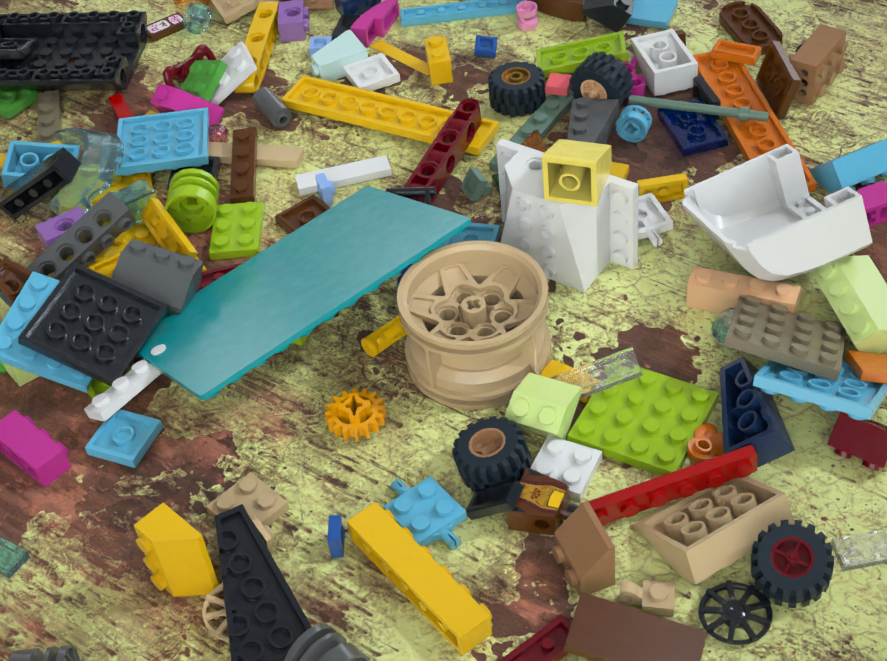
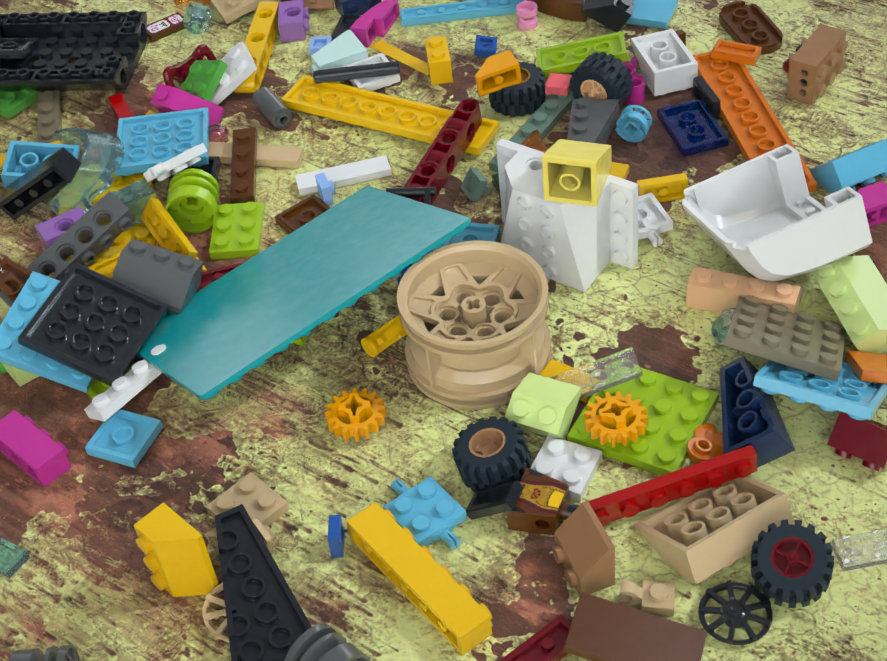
(175, 164): none -> white plate
(356, 72): none -> black axle
(497, 73): none -> light orange slope
(616, 419): none -> light orange gear
(742, 114): sand green bar -> none
(778, 79): reddish brown tile -> none

